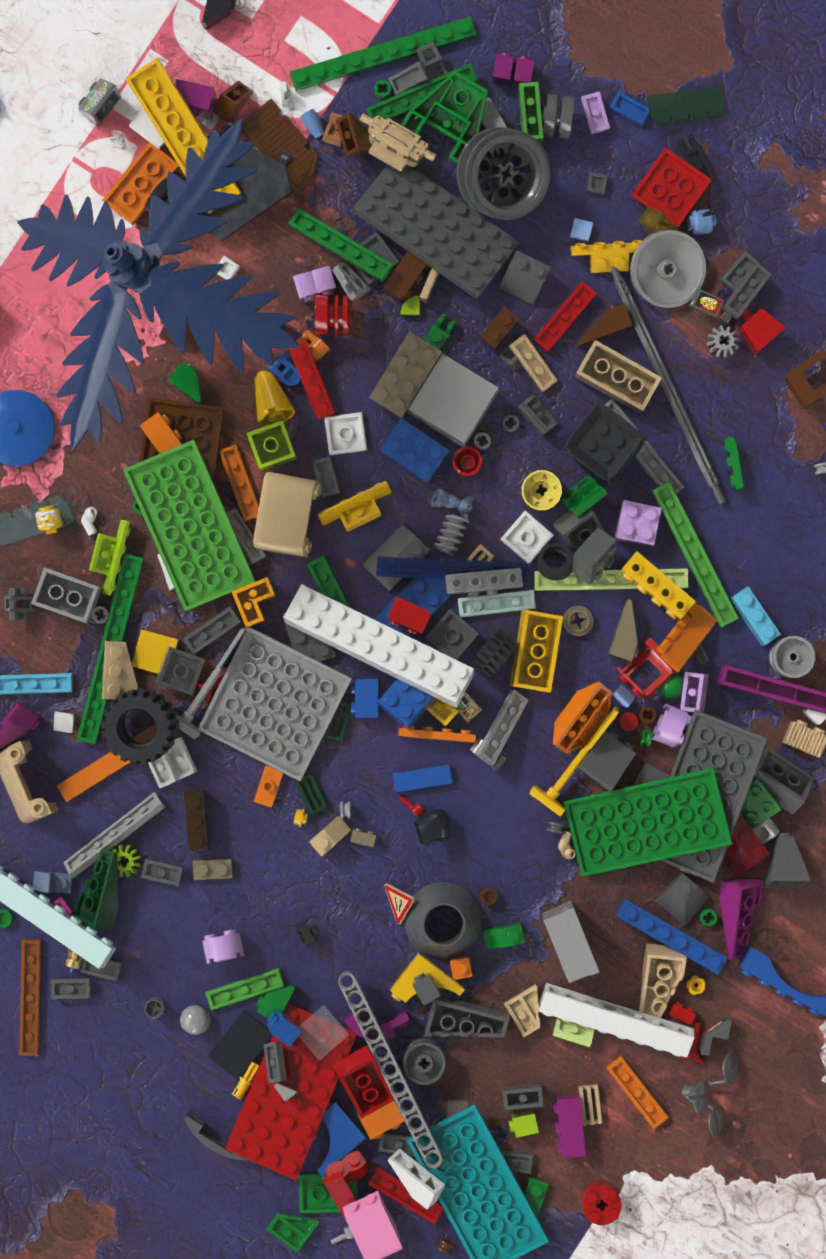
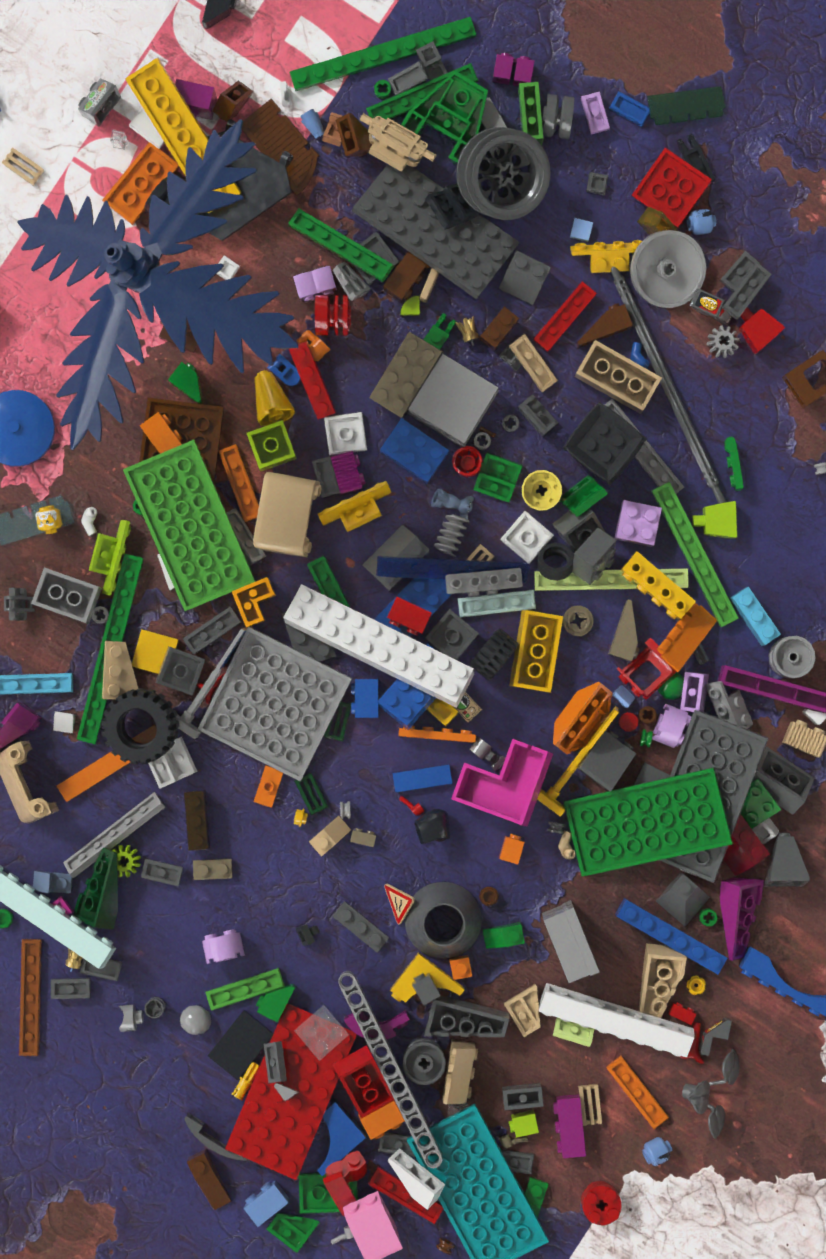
(10, 157): none -> tan tile
(131, 1018): none -> light grey piece
(208, 1179): none -> reddish brown slope
(266, 1203): none -> medium blue brick
(283, 1027): blue brick -> none
(347, 473): none -> magenta brick
(360, 926): none -> dark grey plate
(450, 207): none -> black slope
(459, 1072): none -> tan wedge
(468, 330): none -> pearl gold piece
(497, 477): none -> green slope
(502, 727): light grey plate -> none
(507, 1142): none -> dark tan hand
(511, 849): none -> orange brick
(512, 792): none -> dark pink piece
(637, 357): none -> blue arm
(657, 1151): none -> medium blue head
(718, 520): none -> lime torso
(729, 707): none -> light grey bracket

